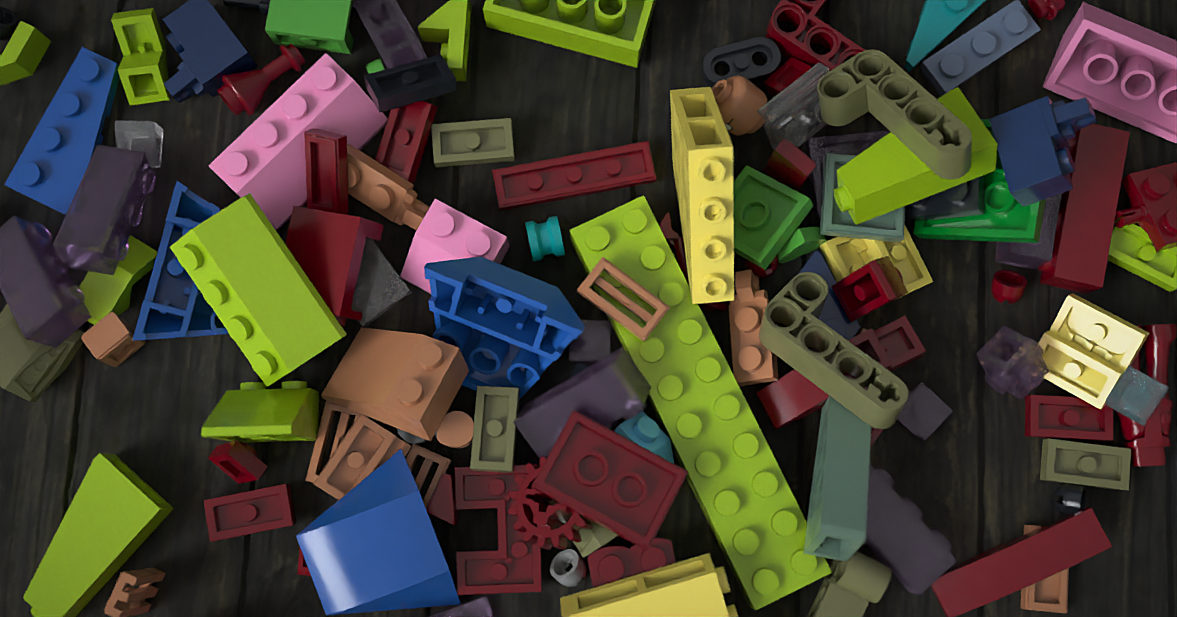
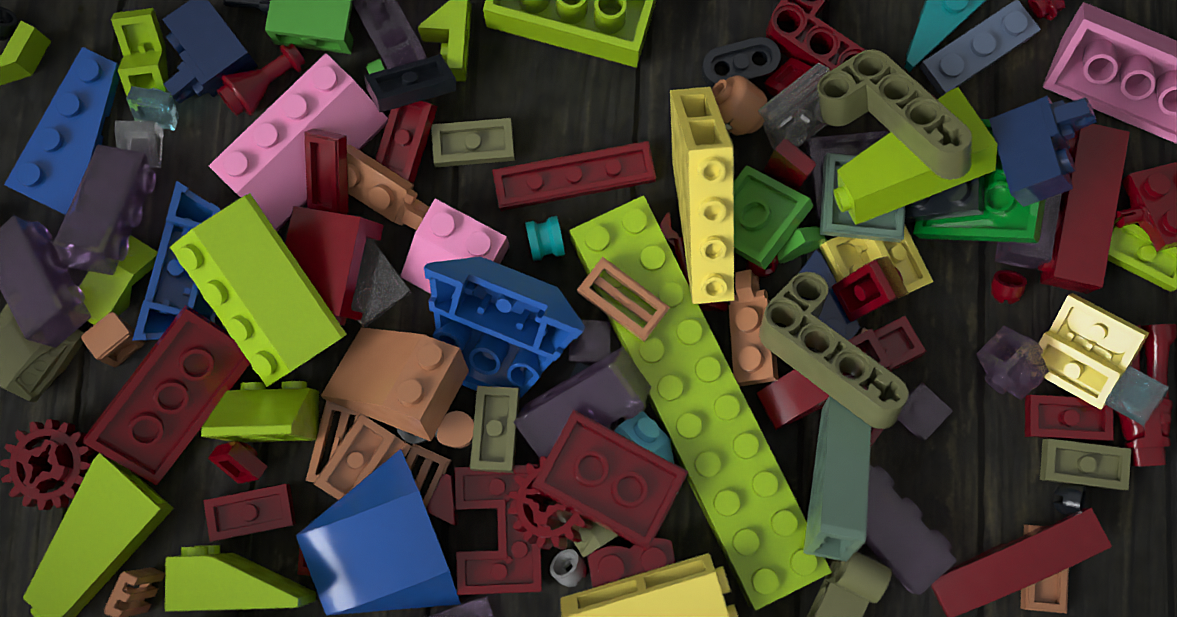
(29, 465): none -> dark red gear
(153, 106): none -> clear light blue plate
(168, 396): none -> dark red plate
(223, 581): none -> lime slope

